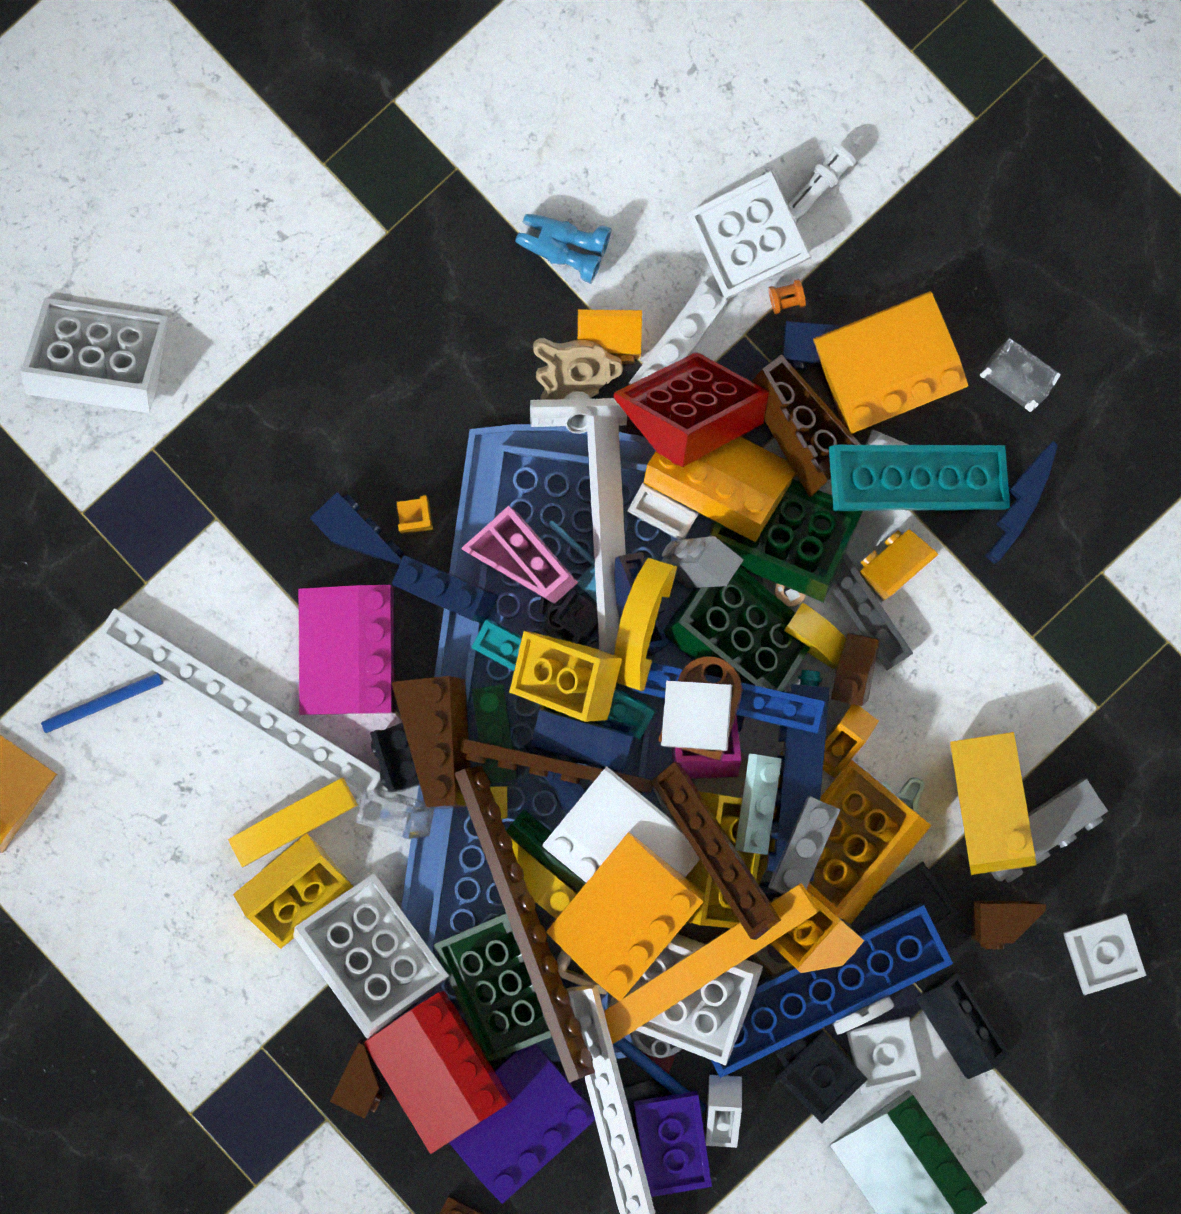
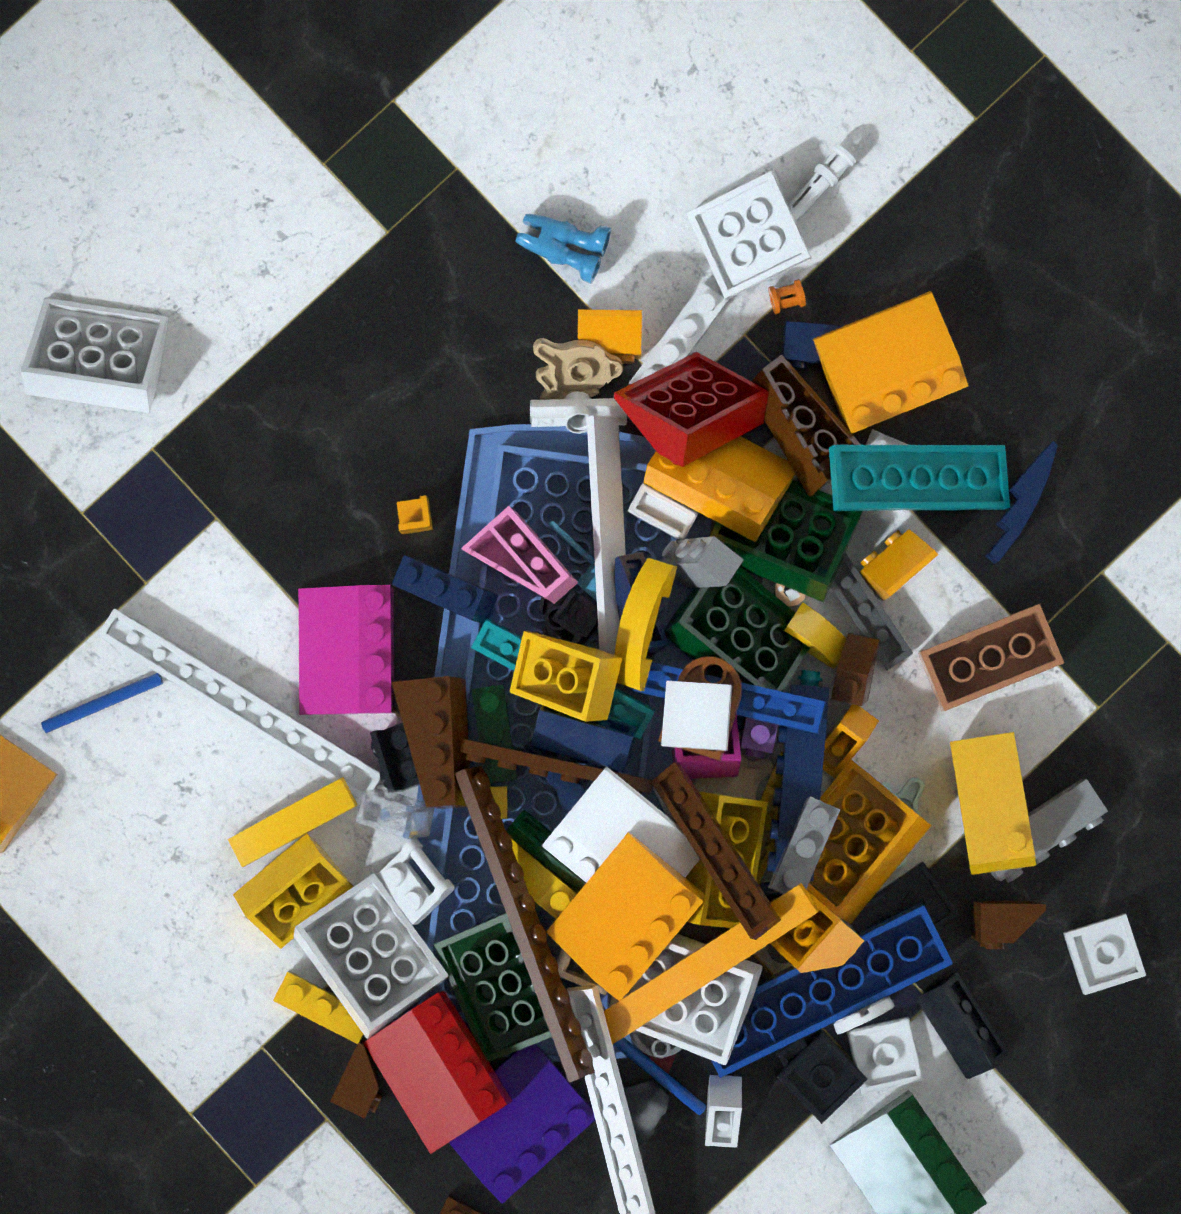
(317, 1006): none -> yellow plate
(346, 528): dark blue slope -> none
(408, 888): none -> white plate
(672, 1143): dark purple plate -> none
(758, 737): none -> medium lavender brick
(758, 804): light aqua plate -> none
(990, 658): none -> nougat brick
(1020, 374): clear brick -> none

